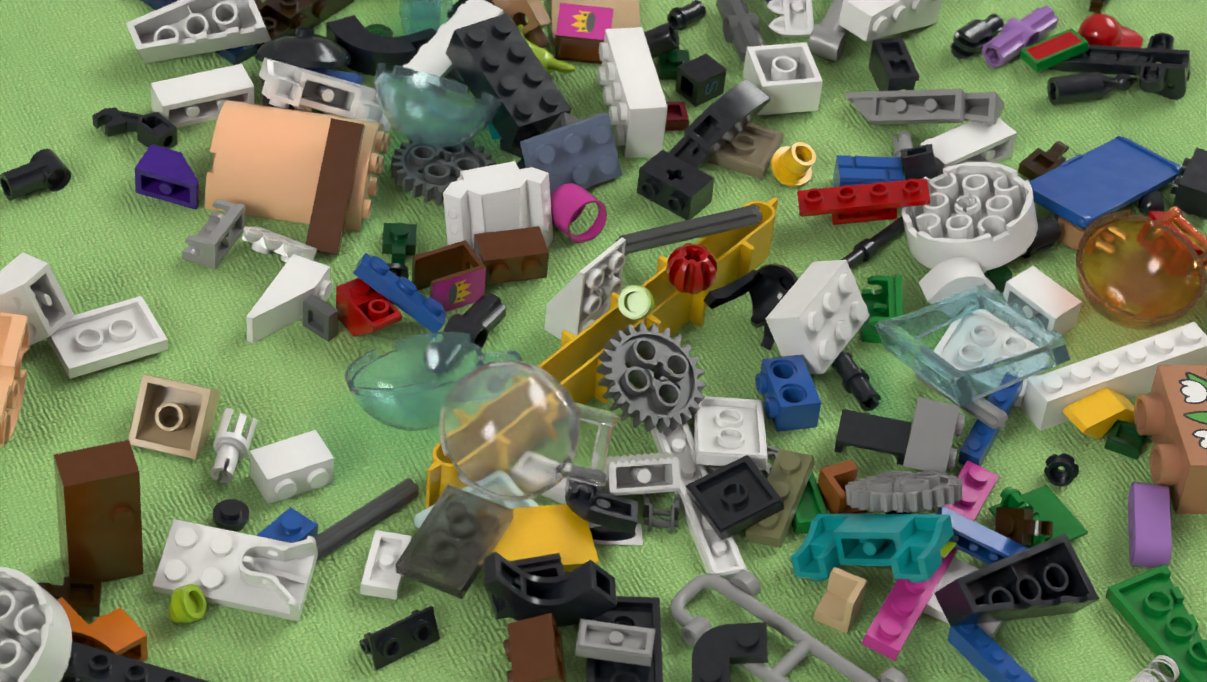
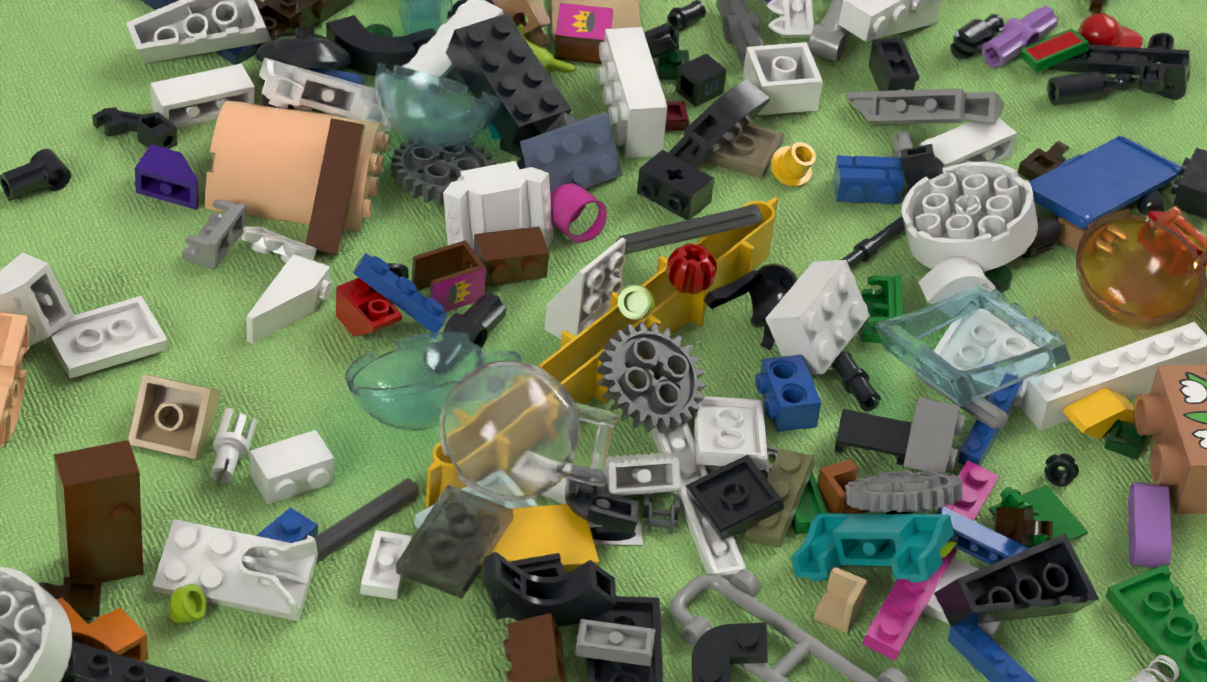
(231, 515): black plate -> none
(320, 317): dark grey plate -> none
(399, 241): dark green plate -> none
(401, 637): black hinge -> none
(863, 201): red bracket -> none
(1044, 299): white brick -> none

